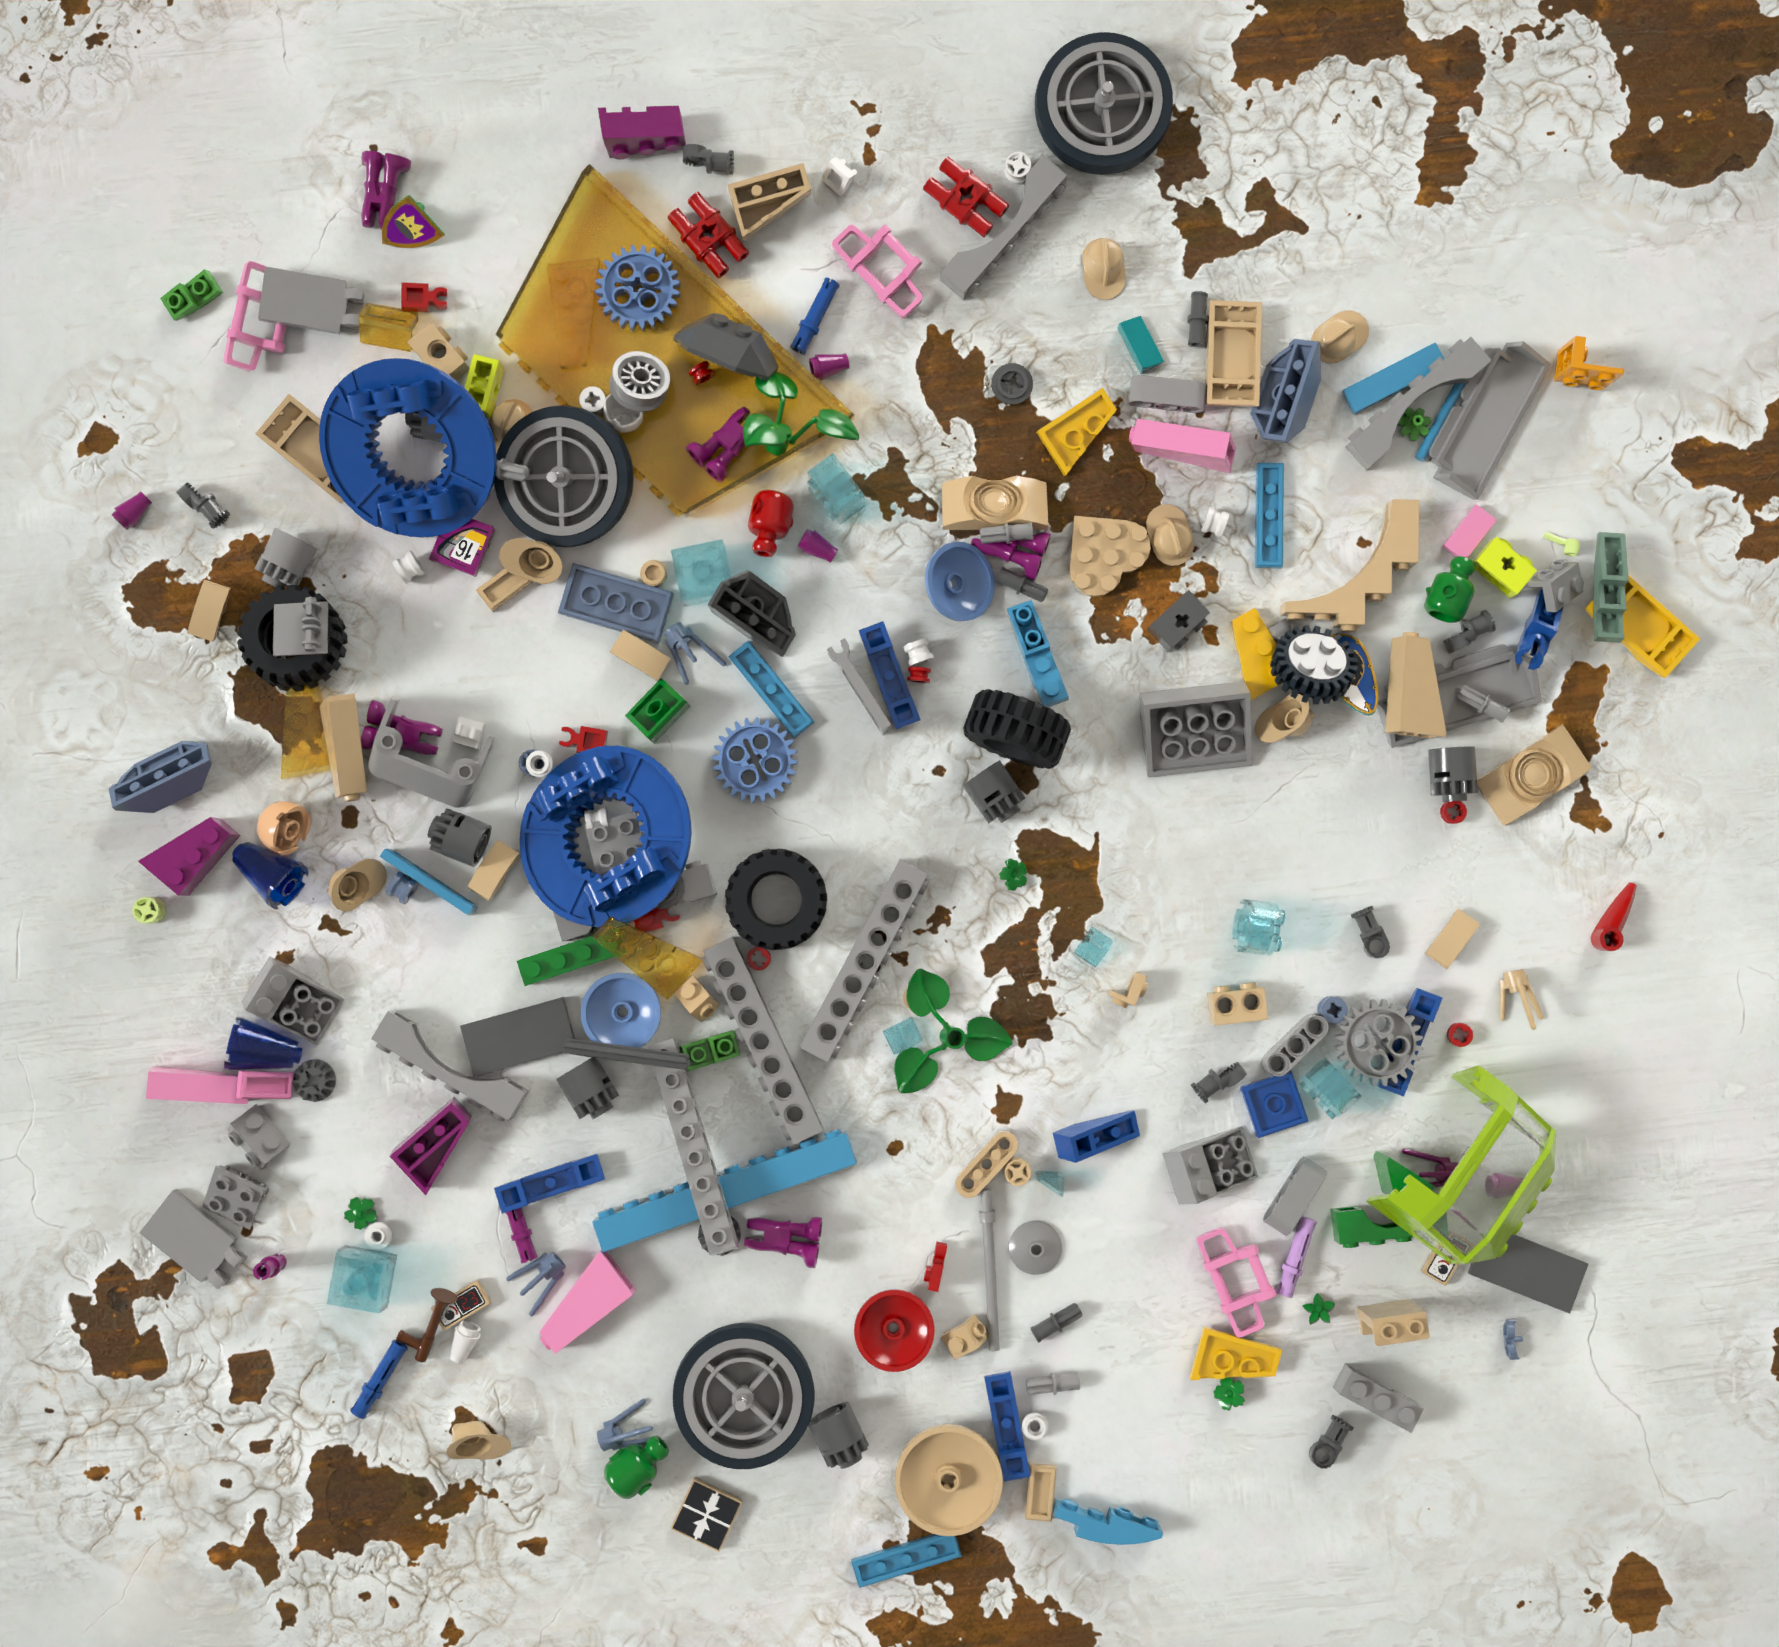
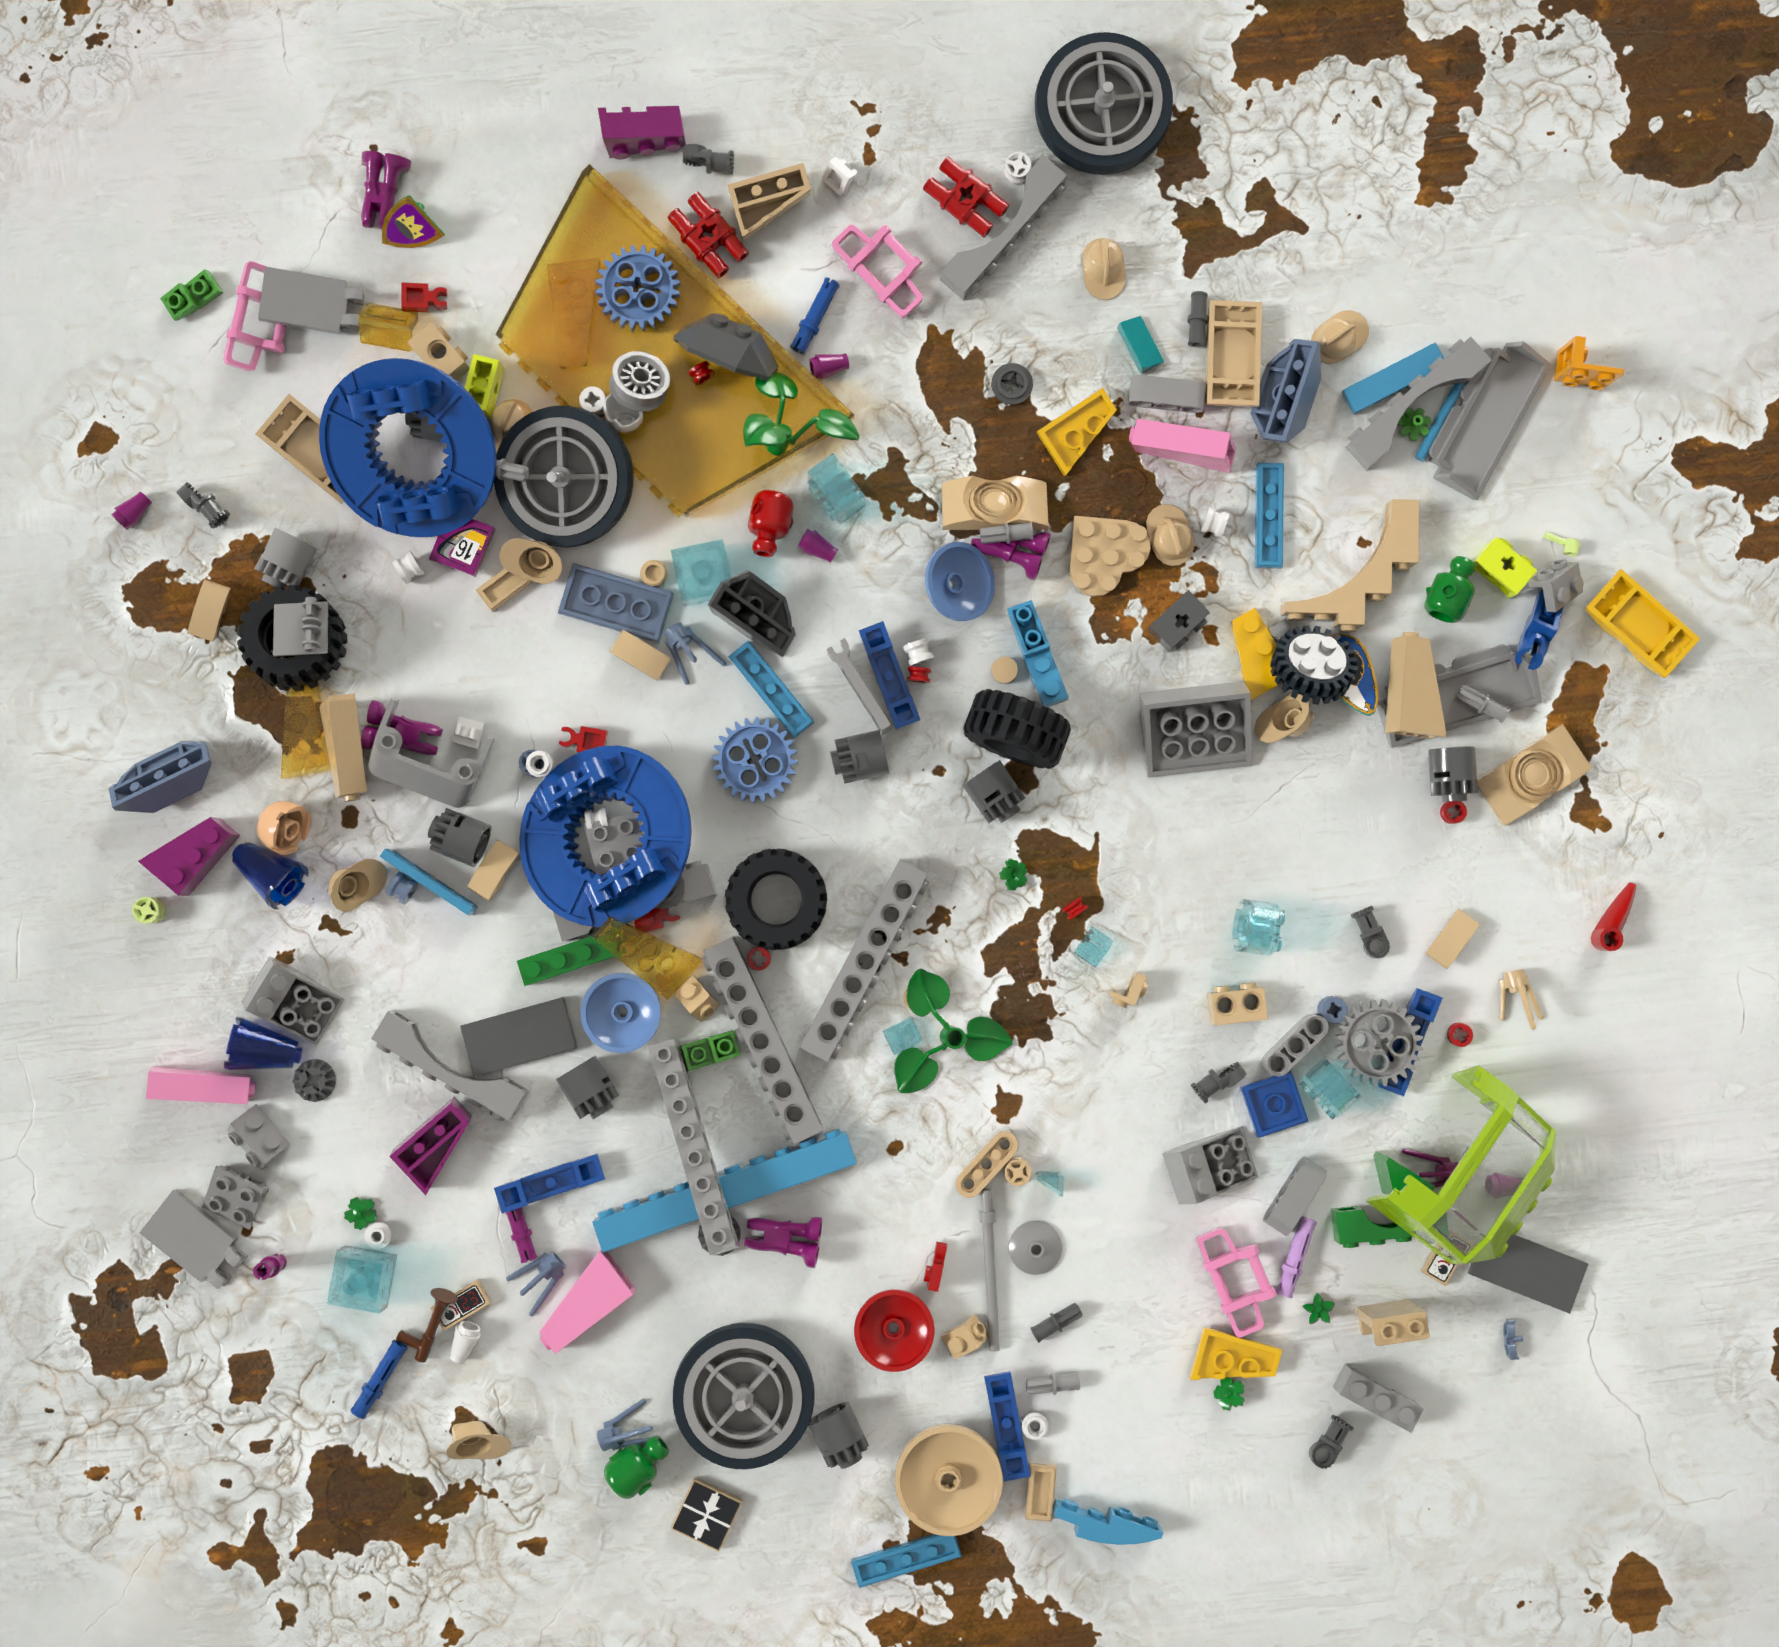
(264, 1084): bright pink tile -> none
(626, 1054): dark grey axle -> none
(657, 710): green slope -> none
(729, 438): magenta piece -> none
(860, 757): none -> dark grey gear
(1004, 670): none -> tan tile
(1022, 585): dark grey axle -> none
(1074, 908): none -> red bush
(1095, 1136): blue slope -> none
(1469, 532): bright pink tile -> none
(1470, 630): dark grey connector -> none
(1609, 587): sand green slope -> none

